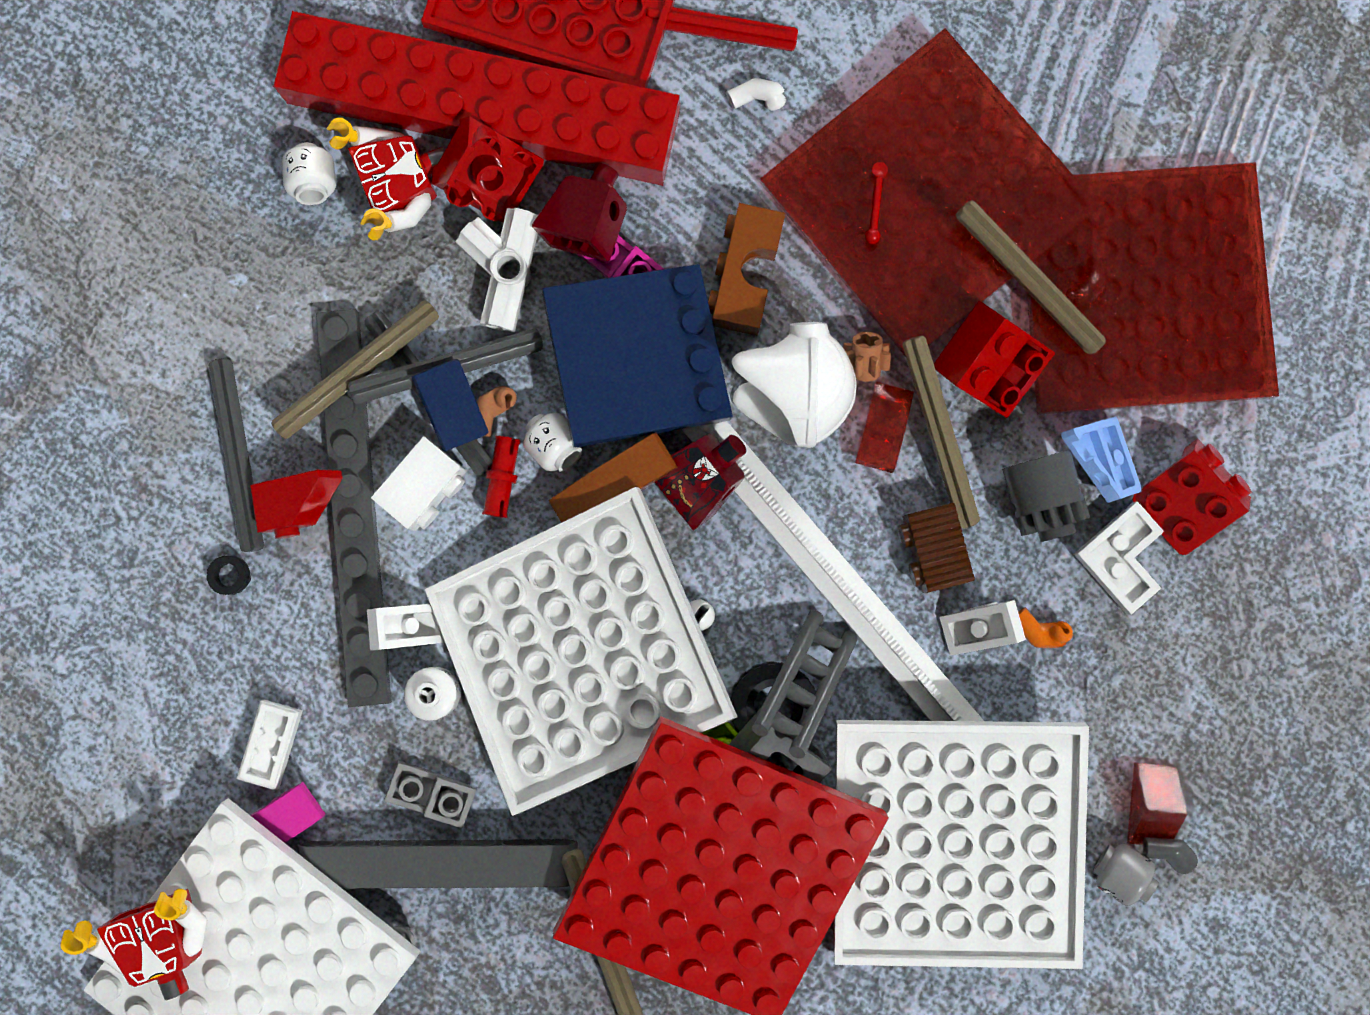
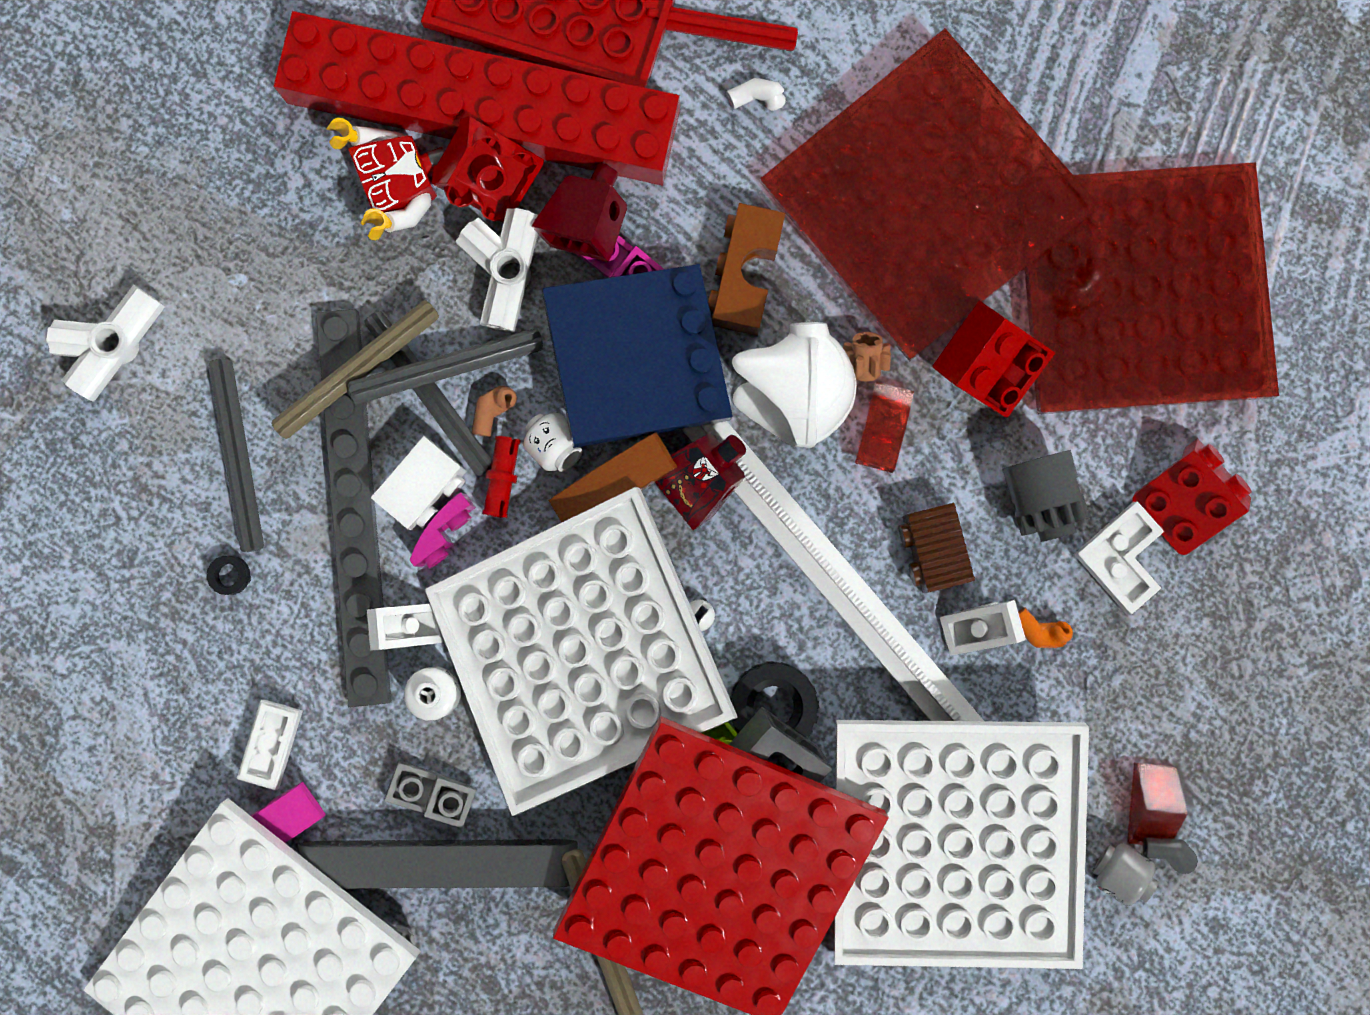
(91, 342): none -> white piece
(146, 941): torso -> none
(293, 501): red slope -> none
(308, 173): white head -> none
(434, 541): none -> dark pink slope
(450, 404): dark blue slope -> none
(785, 687): dark grey bar -> none
(879, 172): red hinge -> none
(940, 430): dark tan axle -> none
(1030, 277): dark tan axle -> none
(1104, 457): light blue wing -> none

